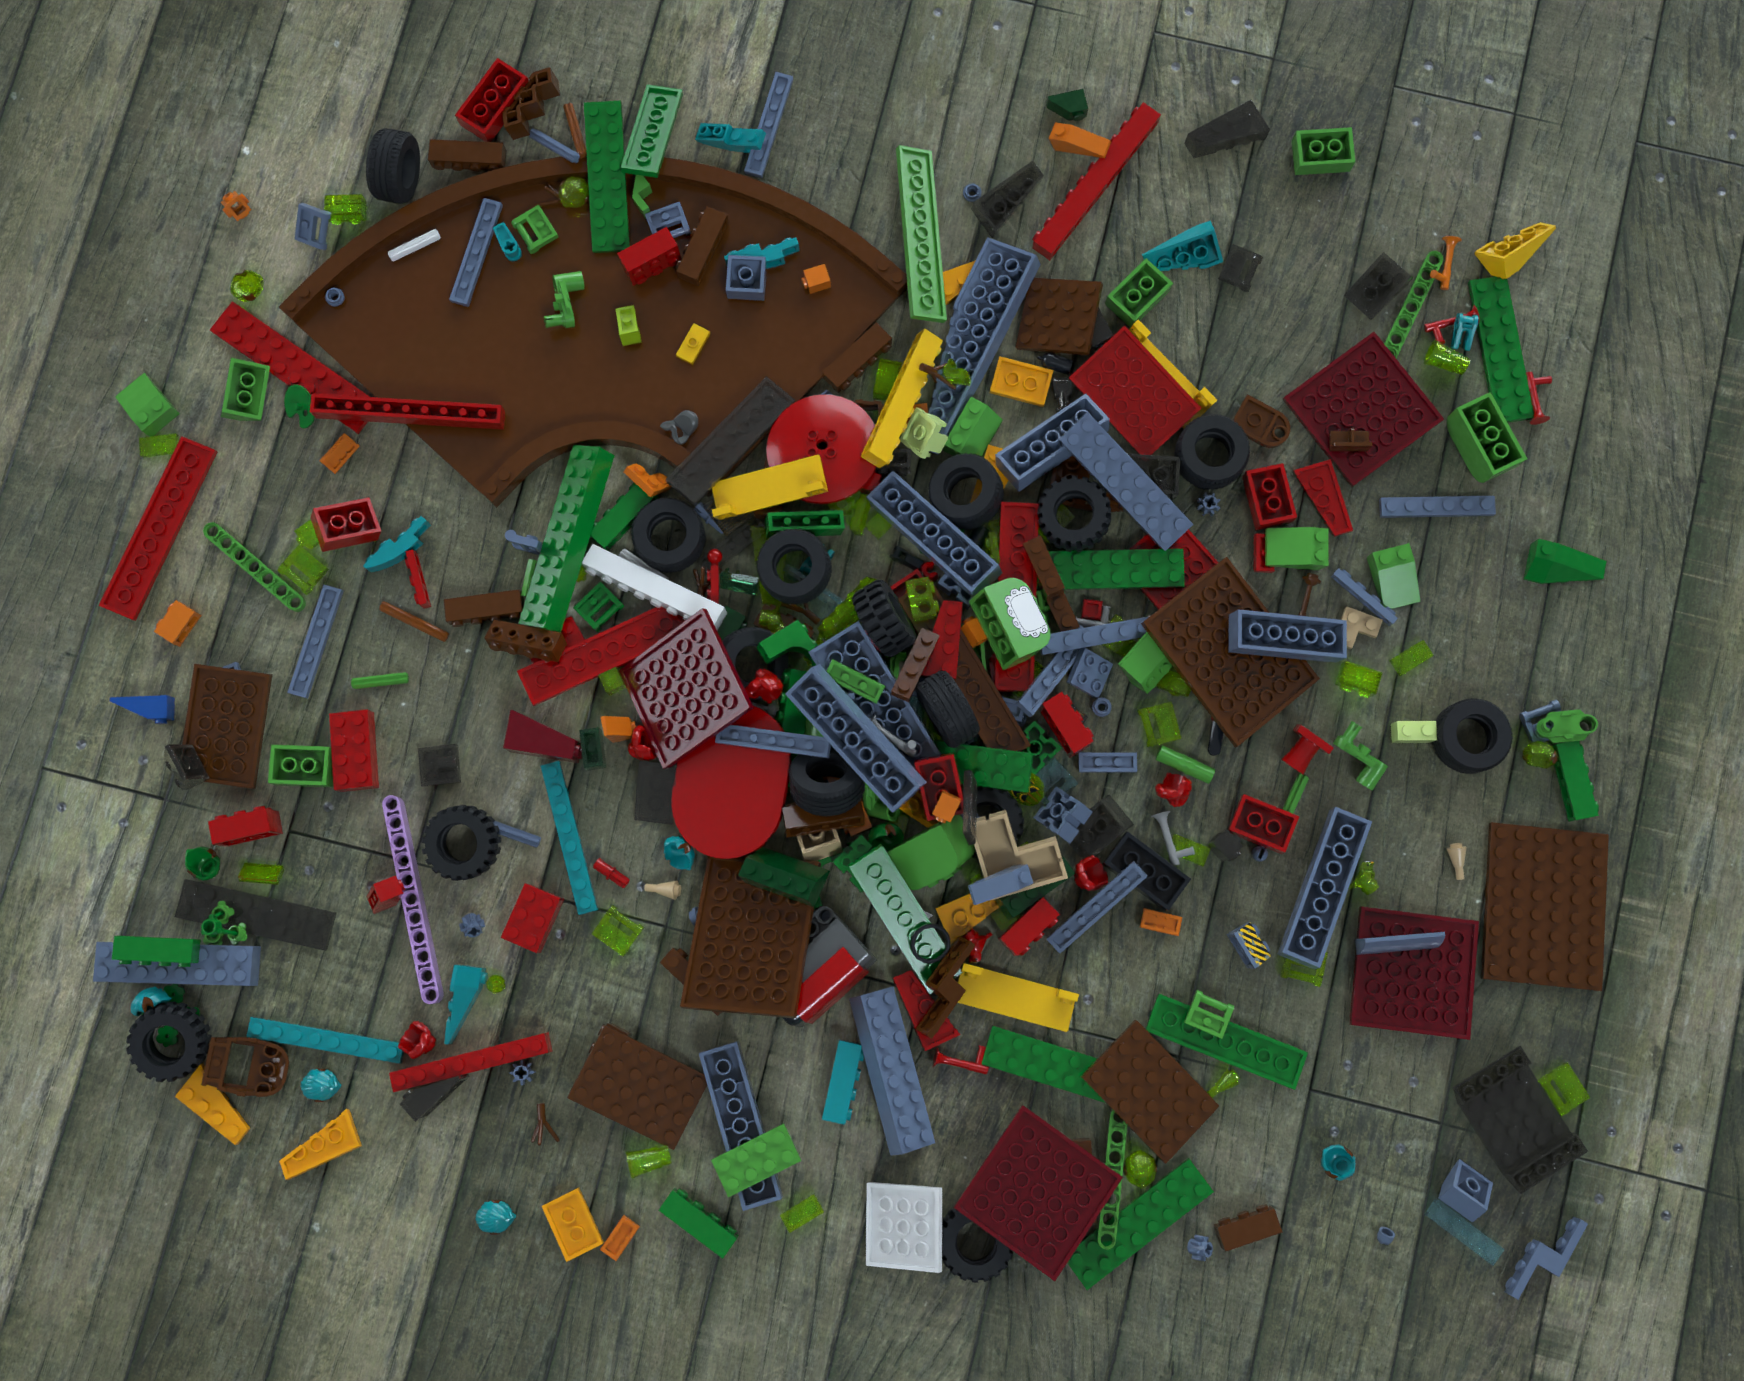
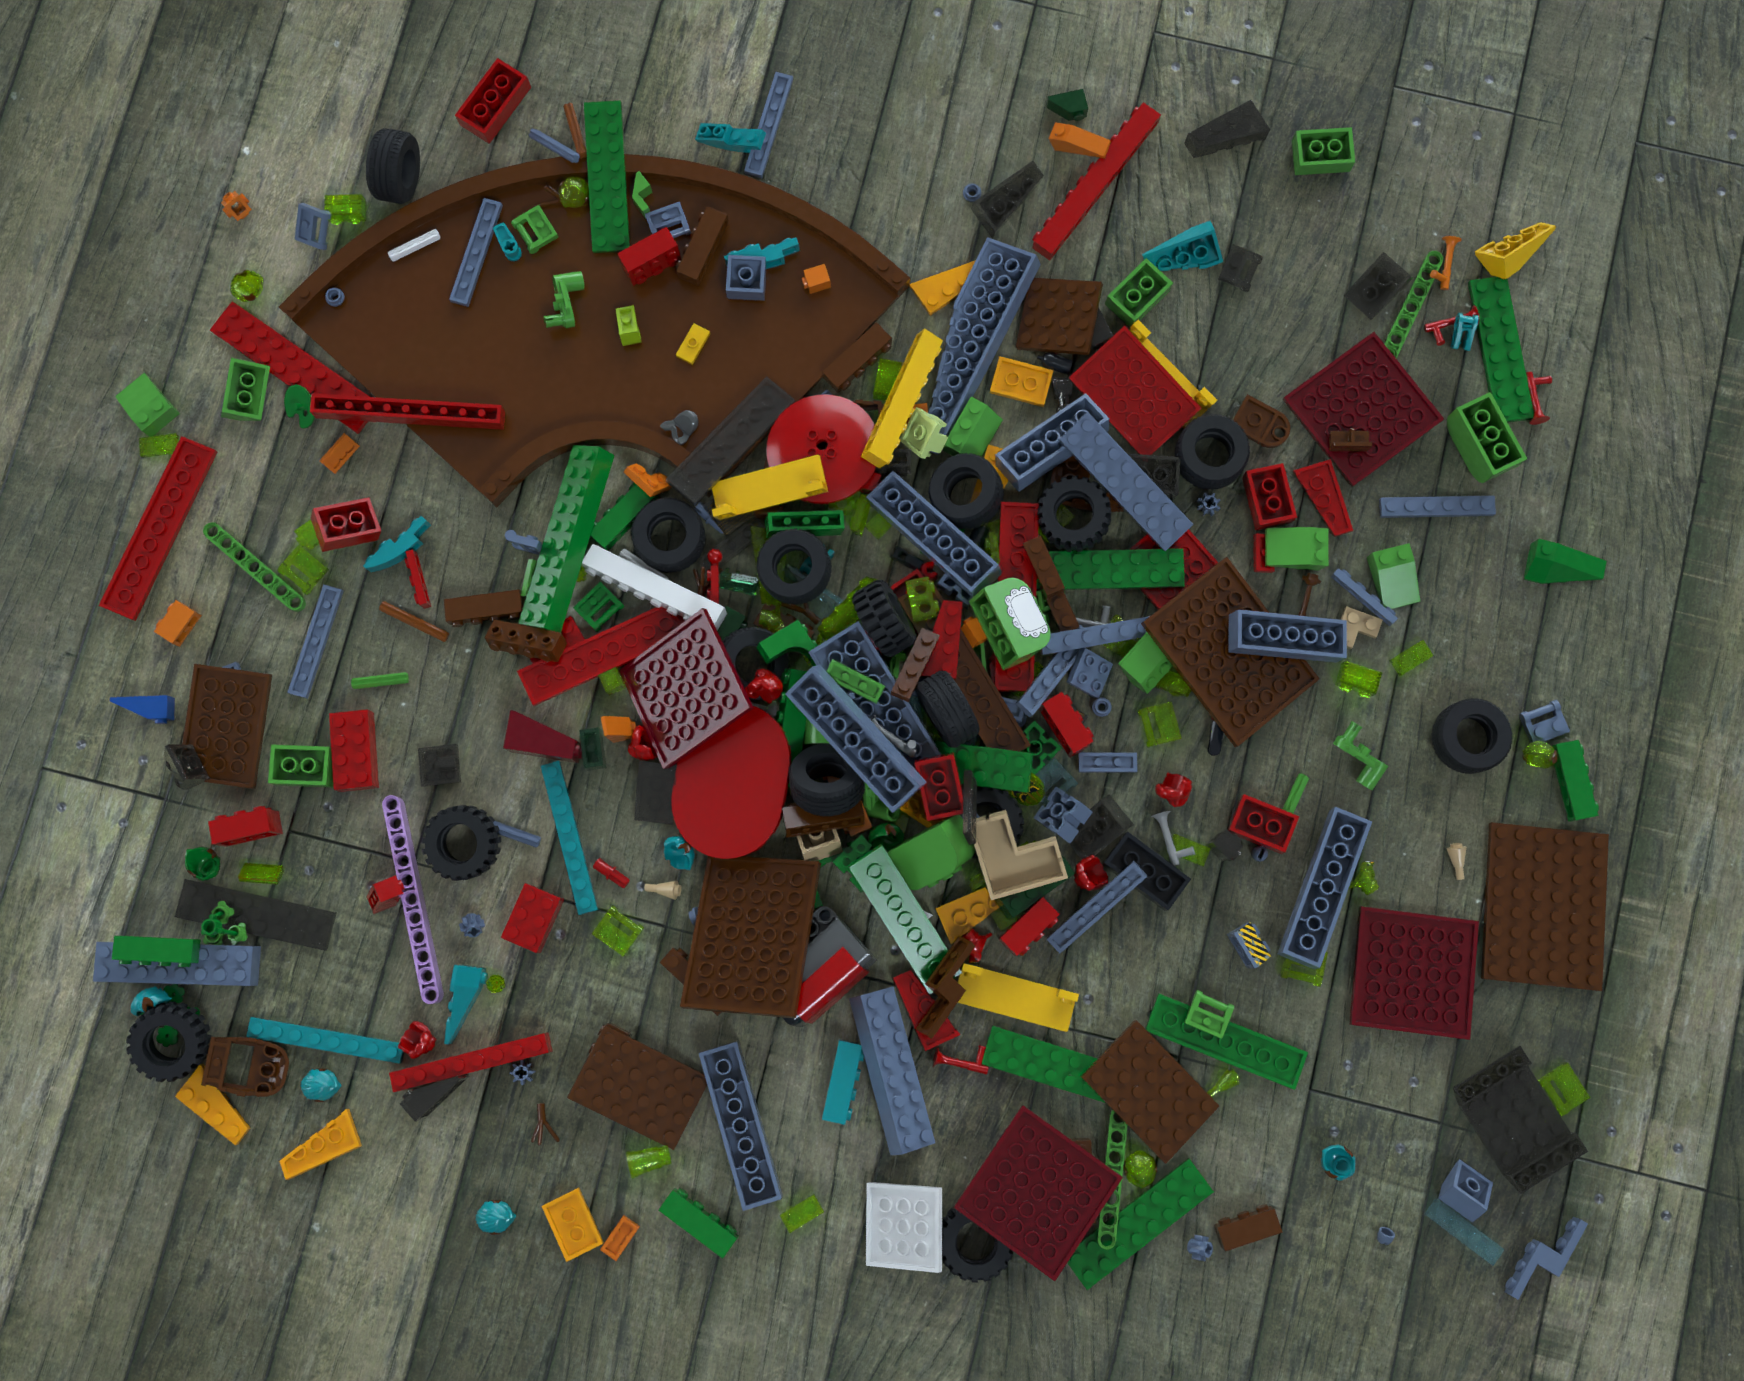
(466, 155): reddish brown brick -> none
(530, 102): reddish brown brick -> none
(652, 131): green plate -> none
(756, 1160): bright green plate -> none
(774, 741): sand blue plate -> none
(784, 875): dark green slope -> none
(921, 234): bright green plate -> none
(933, 372): reddish brown plant -> none
(935, 959): black piece -> none
(946, 807): orange brick -> none
(956, 375): clear neon green bracket -> none
(1001, 883): sand blue slope -> none
(1091, 609): red tile -> none
(1160, 922): orange plate -> none
(1185, 764): bright green axle -> none
(1305, 749): red plant -> none
(1399, 943): sand blue slope -> none
(1413, 732): yellowish green brick -> none
(1446, 358): clear neon green plant -> none
(1566, 726): bright green piece -> none

